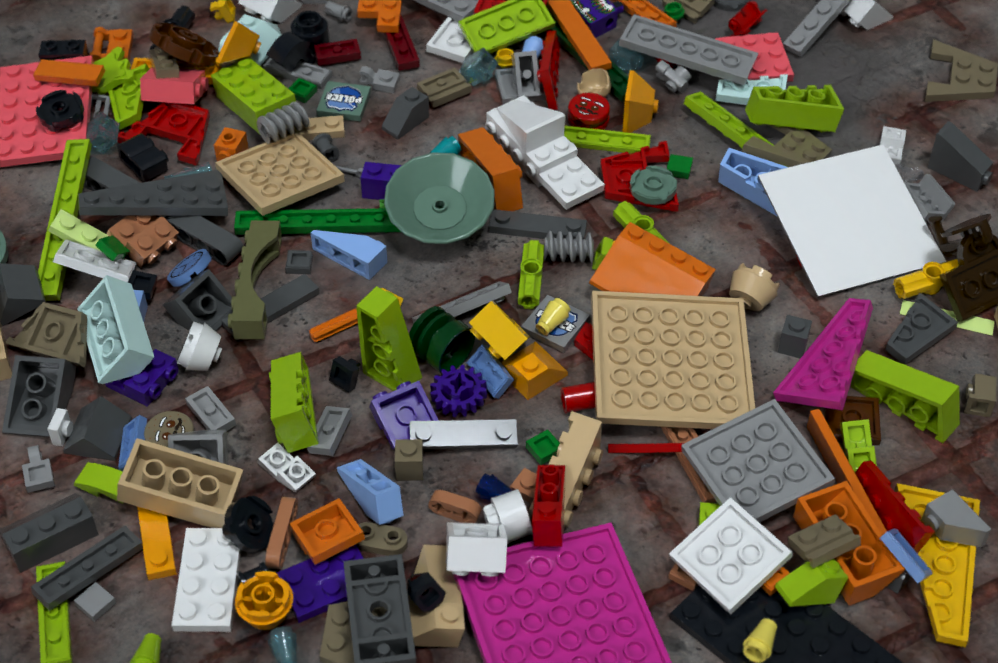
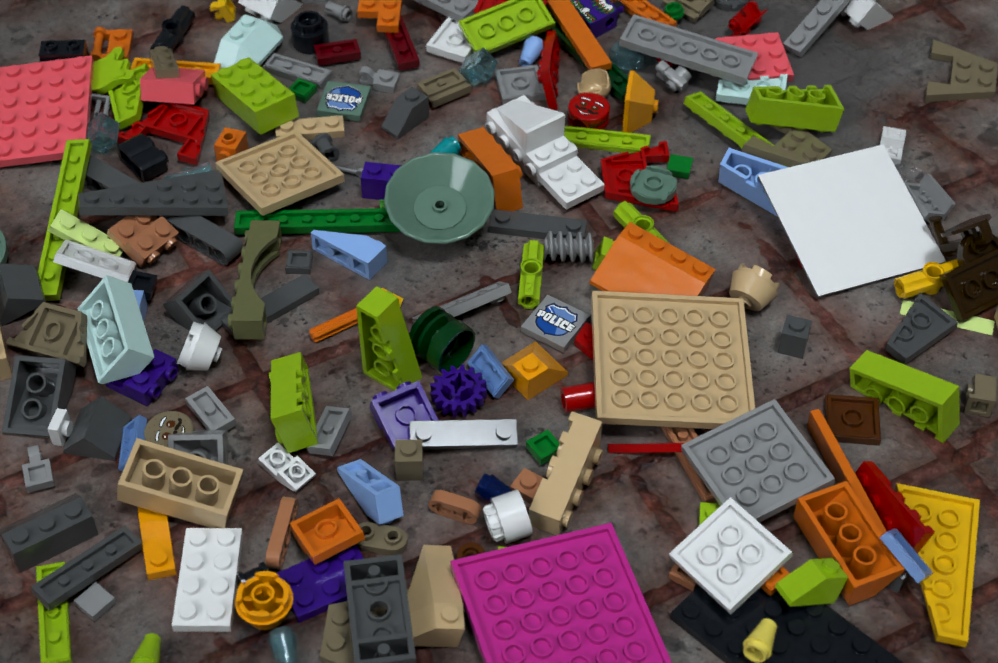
(69, 72): orange tile -> none
(71, 110): black plate -> none
(99, 479): lime slope -> none
(112, 248): green tile -> none
(184, 44): reddish brown piece -> none
(193, 263): medium blue tile -> none
(237, 528): black plate -> none
(238, 45): light orange slope -> none
(282, 121): light grey piece -> none
(289, 49): black brick -> none
(344, 373): black tile -> none
(425, 591): black rock -> none
(476, 548): white slope -> none
(498, 330): yellow brick -> none
(504, 57): yellow plate -> none
(525, 73): light grey slope -> none
(549, 506): red slope -> none
(553, 315): light yellow cone -> none
(824, 541): dark tan plate -> none
(828, 365): dark pink wing -> none
(857, 442): lime slope -> none
(955, 521): light grey slope -> none
(960, 158): dark grey slope -> none

